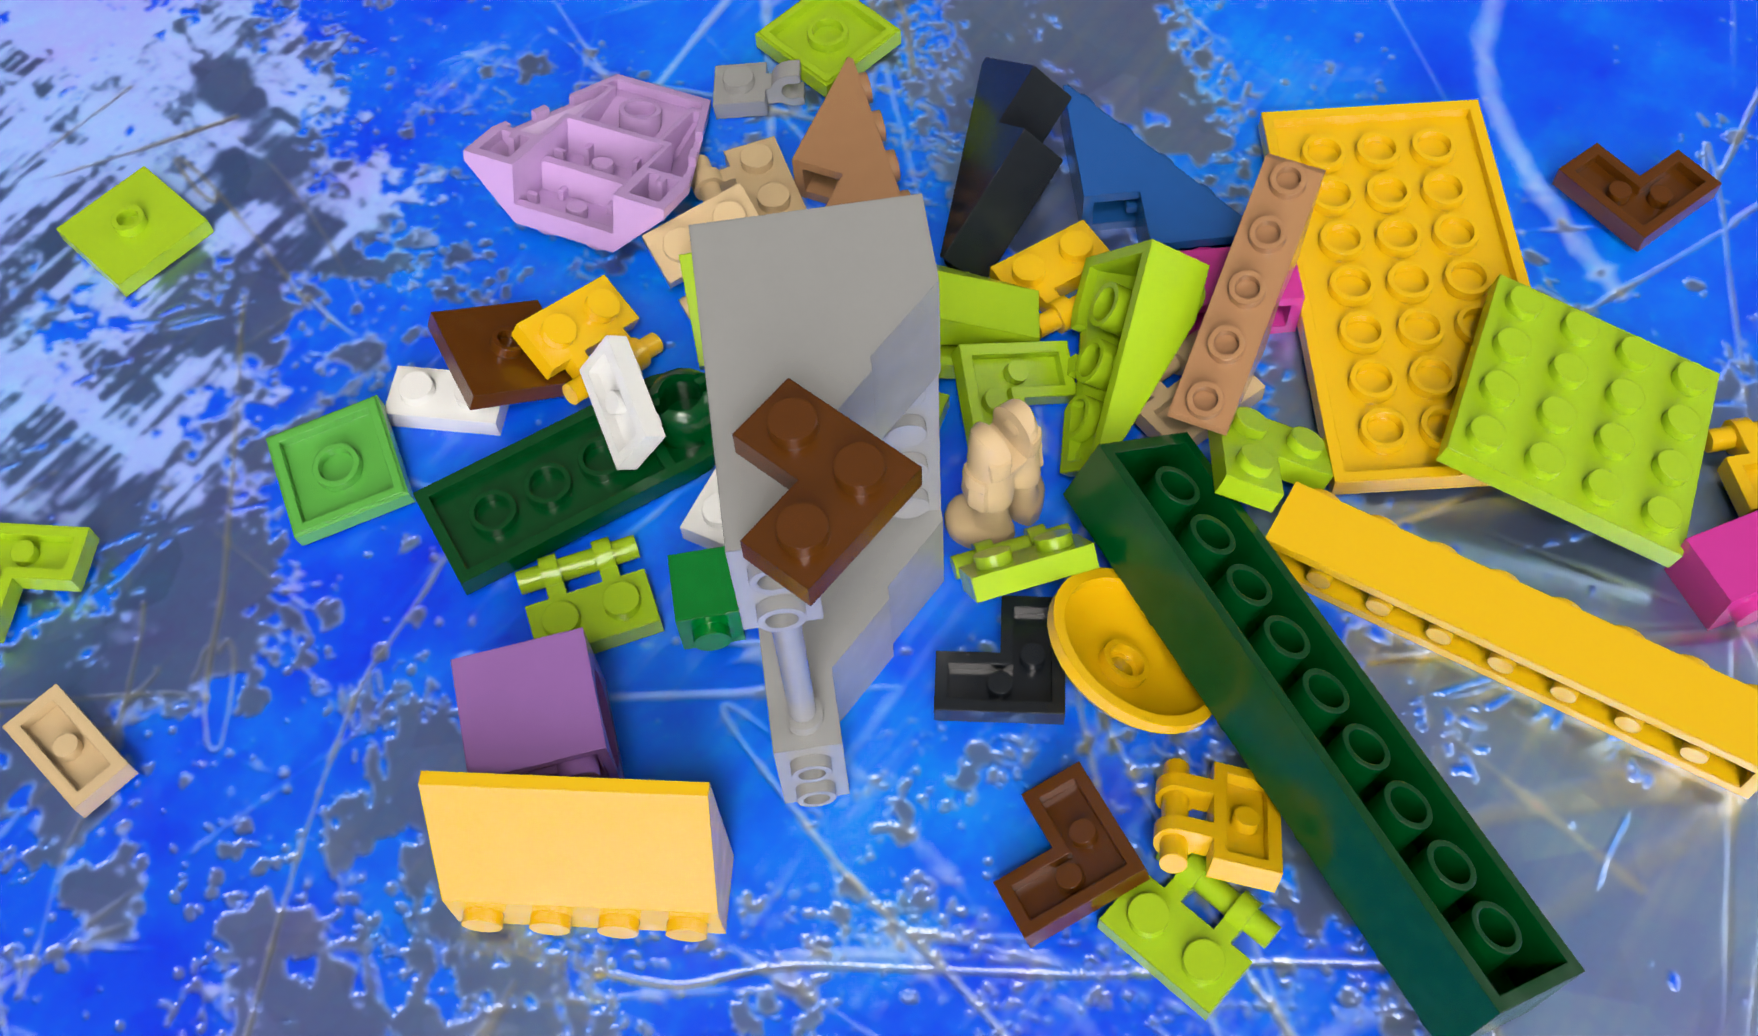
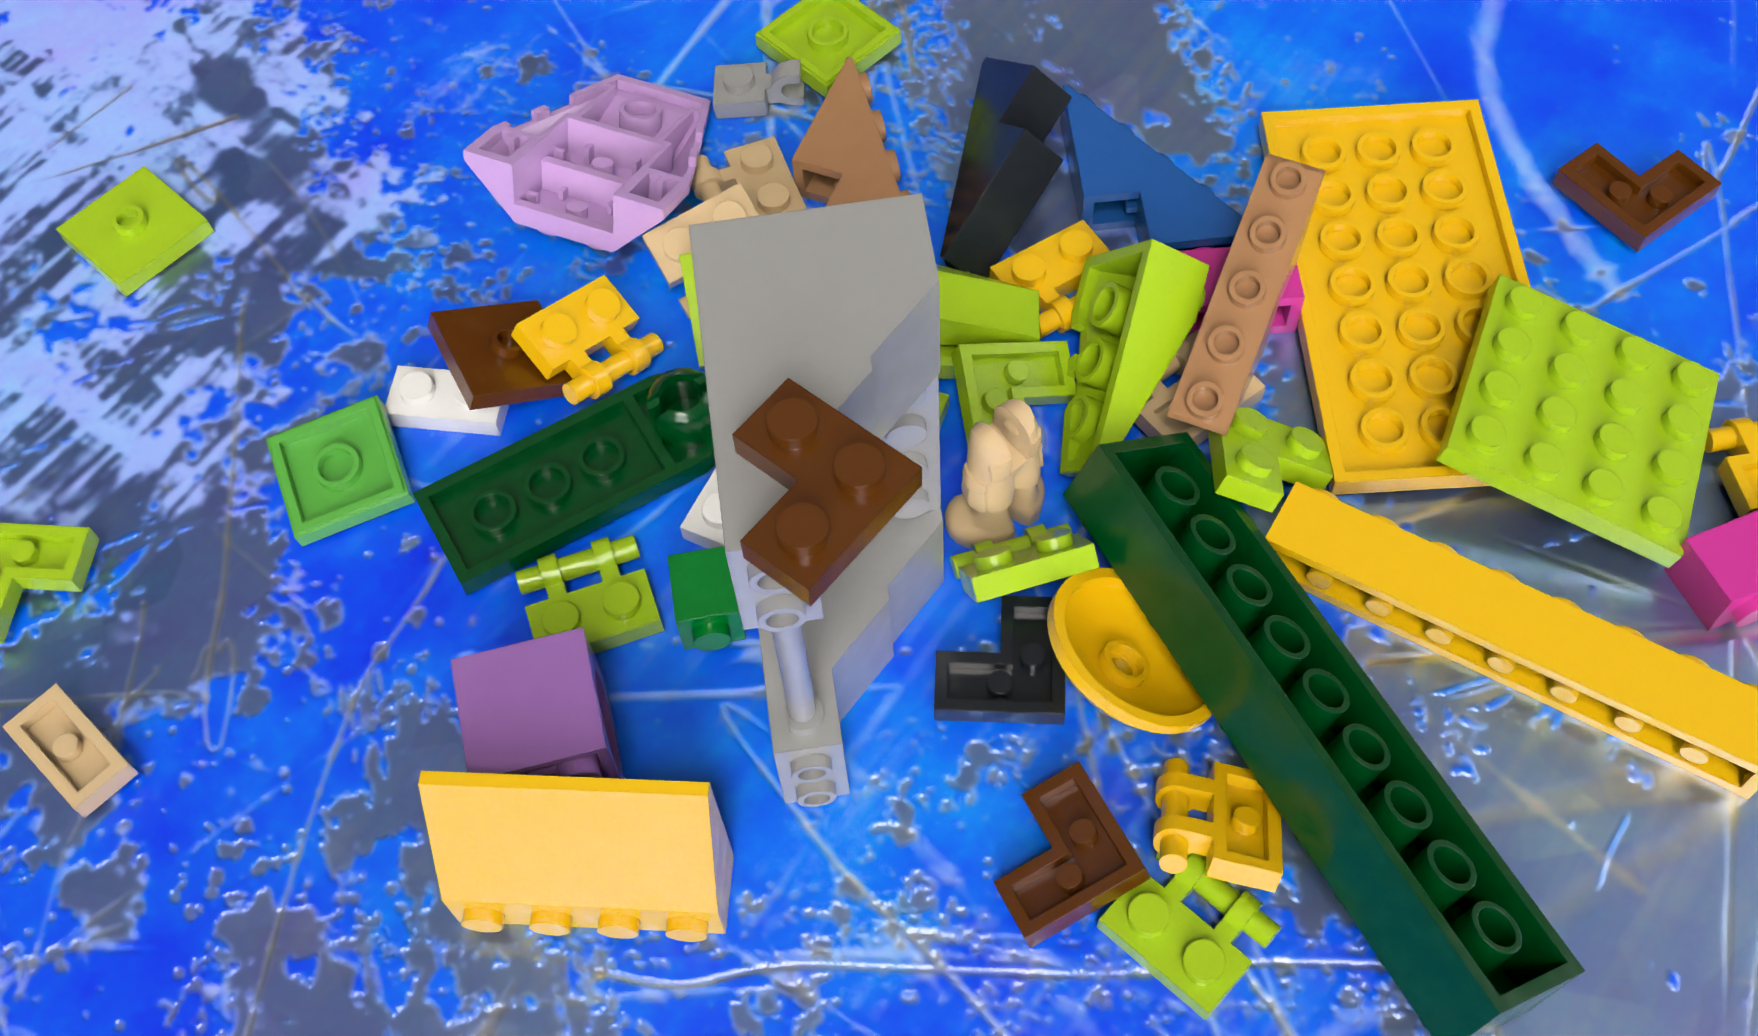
(622, 402): white plate -> none

